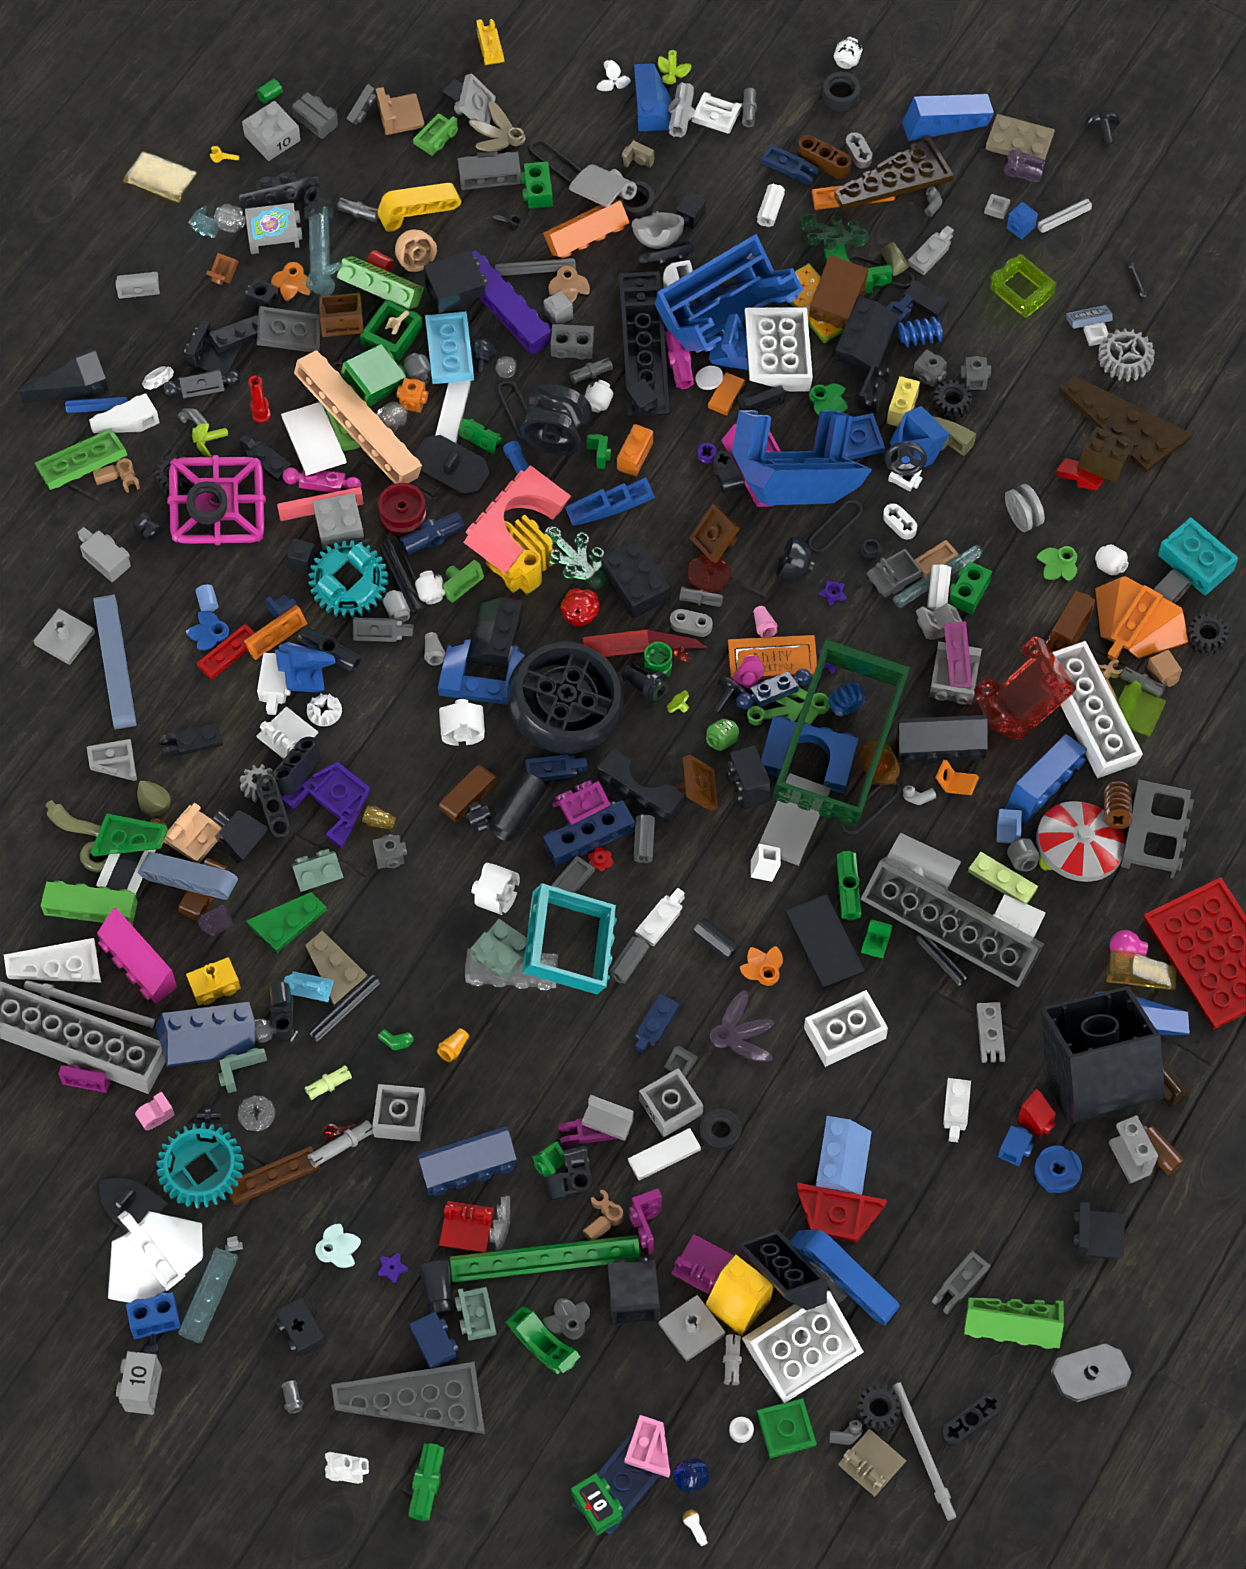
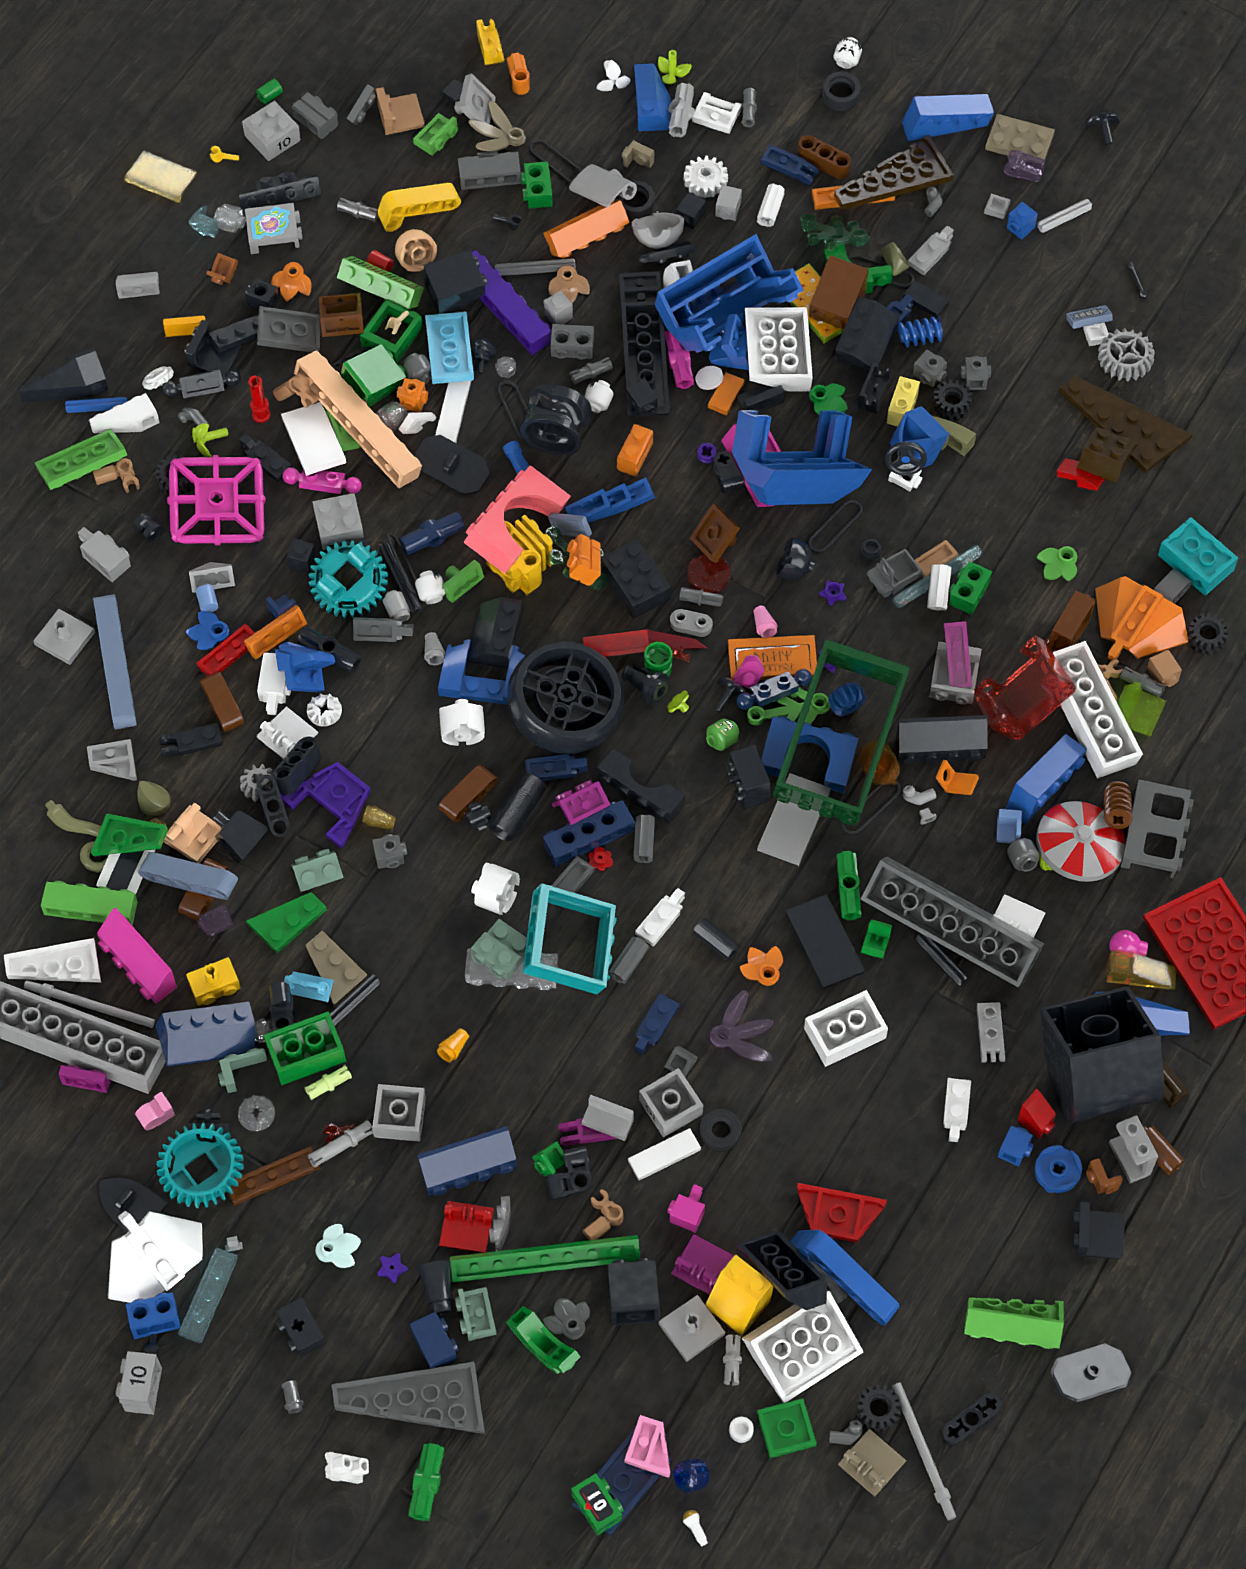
(181, 326): none -> light orange tile
(207, 487): black tyre -> none
(214, 574): none -> light grey slope
(222, 702): none -> reddish brown beam
(297, 384): none -> medium nougat bar
(304, 507): coral tile -> none
(305, 1048): none -> green slope
(319, 215): clear light blue piece -> none
(396, 1042): green arm -> none
(402, 509): dark red wheel -> none
(414, 422): none -> white tile
(477, 435): green hinge -> none
(518, 73): none -> orange piece
(570, 524): none -> sand blue tile
(583, 600): red hair -> none
(584, 559): none -> orange brick
(599, 443): green bracket -> none
(645, 1206): magenta bracket -> none
(687, 1211): none -> dark pink brick
(699, 783): reddish brown tile -> none
(705, 177): none -> white gear
(728, 202): none -> light grey brick
(765, 862): white brick -> none
(843, 1156): medium blue slope -> none
(862, 149): light grey beam -> none
(864, 438): blue plate -> none
(898, 523): white beam -> none
(924, 860): light grey panel -> none
(926, 816): none -> light grey piece
(933, 622): light grey brick -> none
(962, 1280): dark grey hinge -> none
(1002, 878): yellowish green plate -> none
(1024, 507): light grey wheel -> none
(1026, 307): clear neon green window -> none
(1098, 1176): none -> dark orange bracket
(1111, 560): white head -> none

